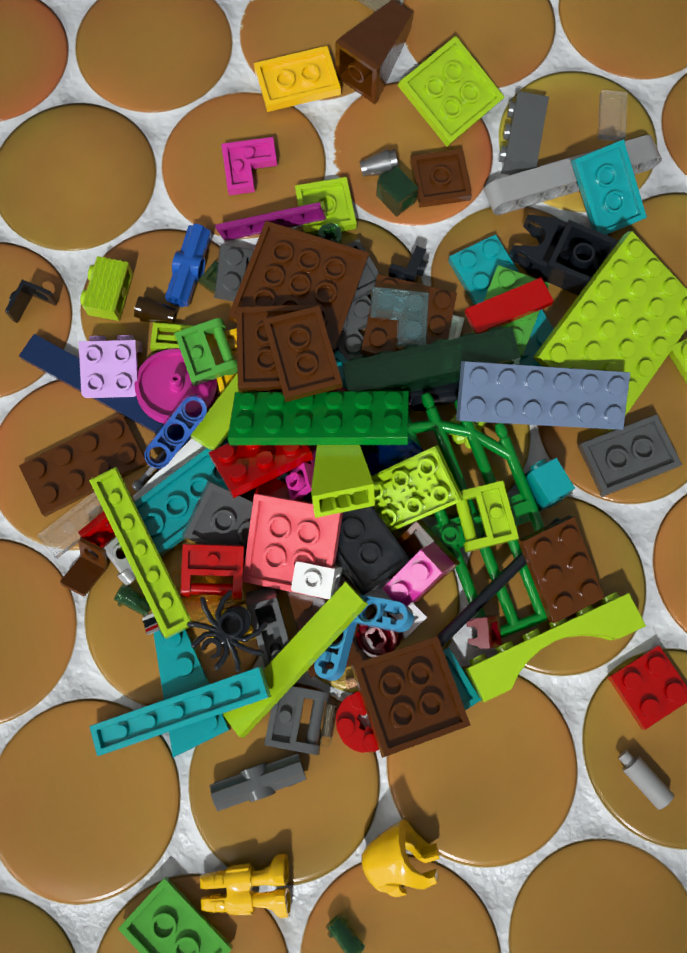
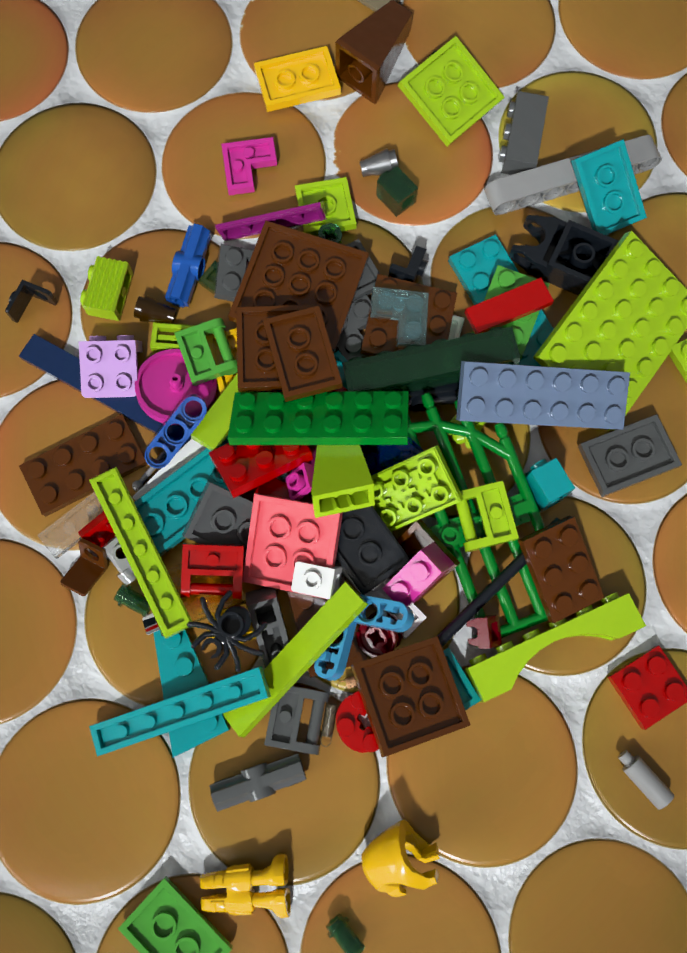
(440, 178): reddish brown plate -> none
(612, 115): clear tile -> none

